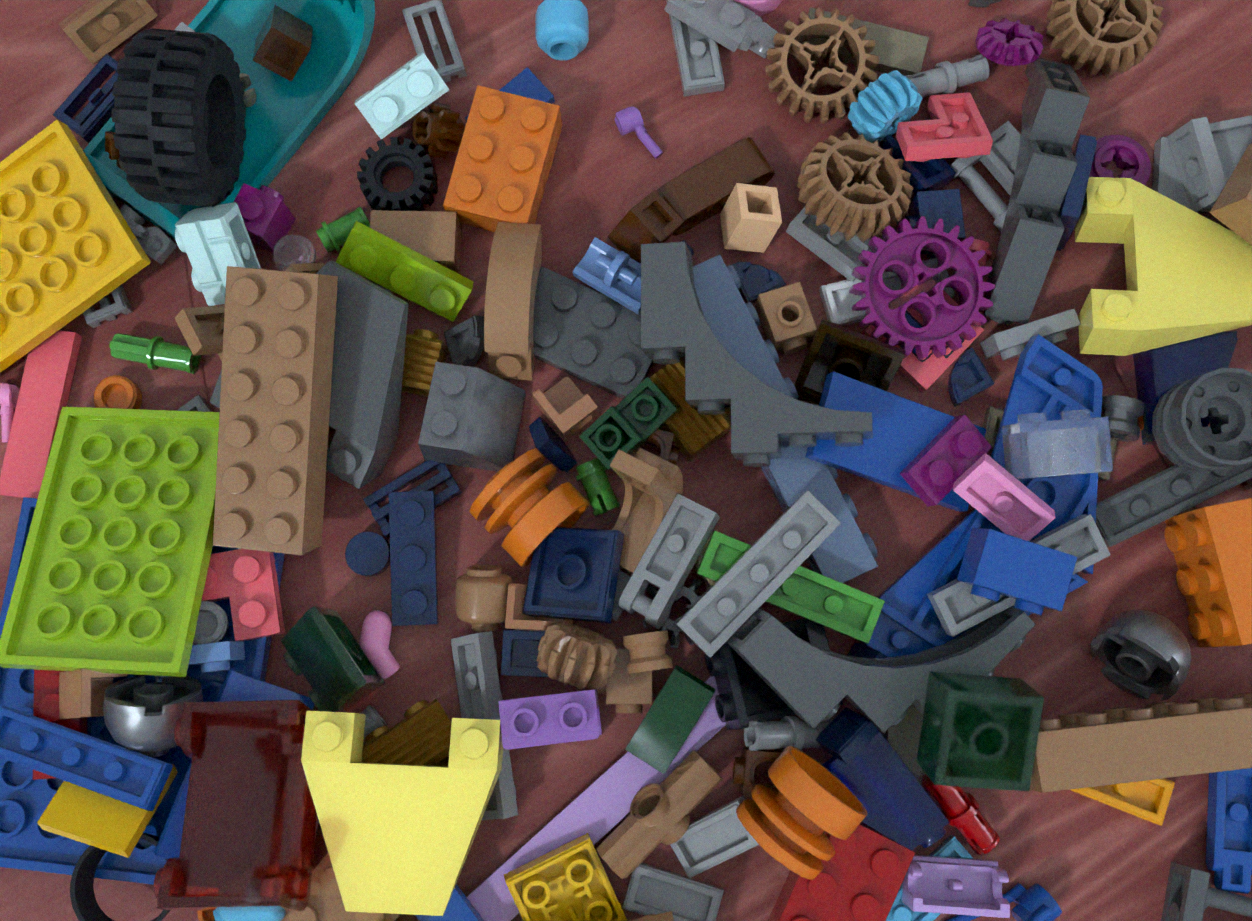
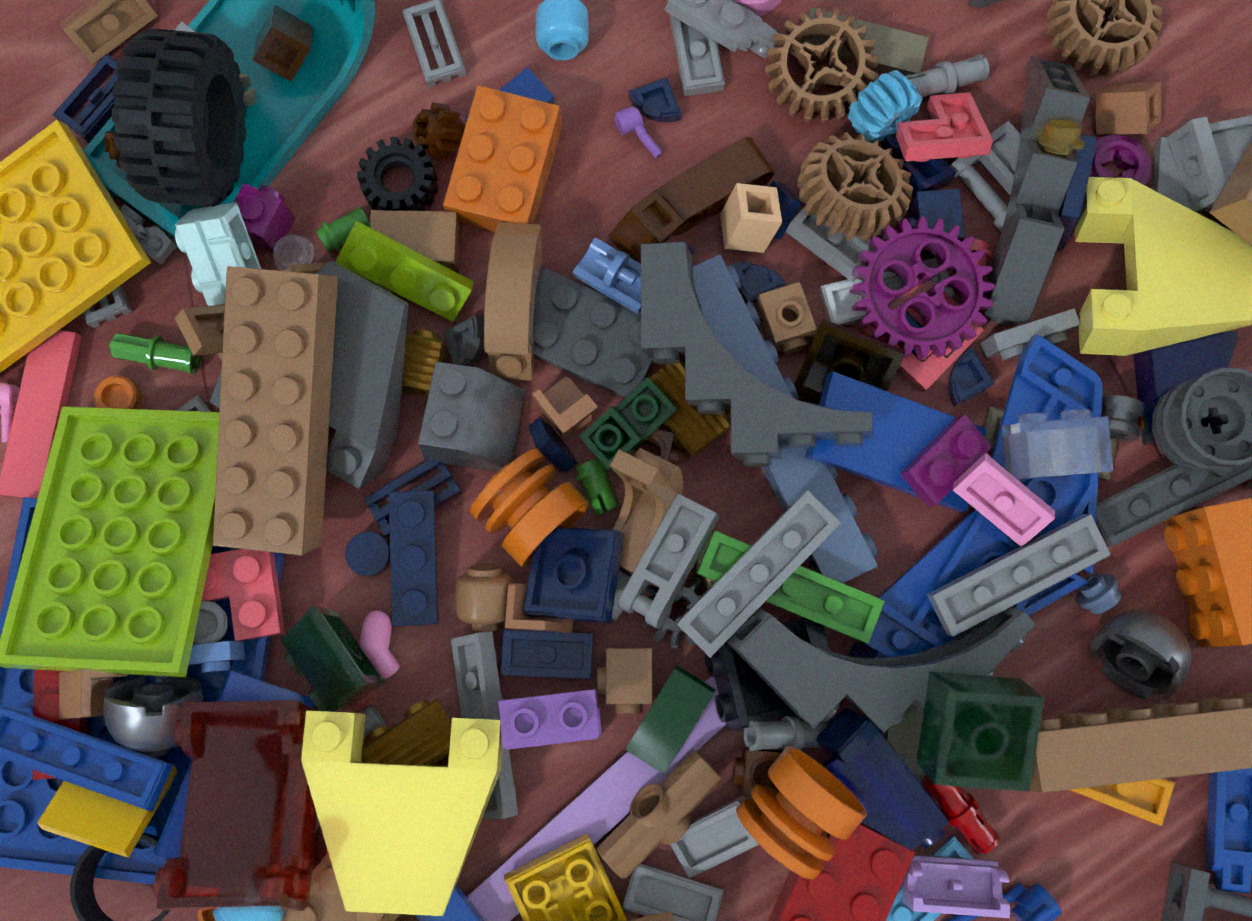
(401, 95): light aqua brick -> none
(576, 656): medium nougat gear -> none
(647, 651): medium nougat wheel -> none
(656, 101): none -> dark blue tile
(788, 206): none -> dark blue tile
(1016, 569): blue brick -> none
(1024, 43): magenta gear -> none
(1061, 136): none -> clear yellow plate
(1099, 593): none -> sand blue plate
(1128, 108): none -> nougat panel

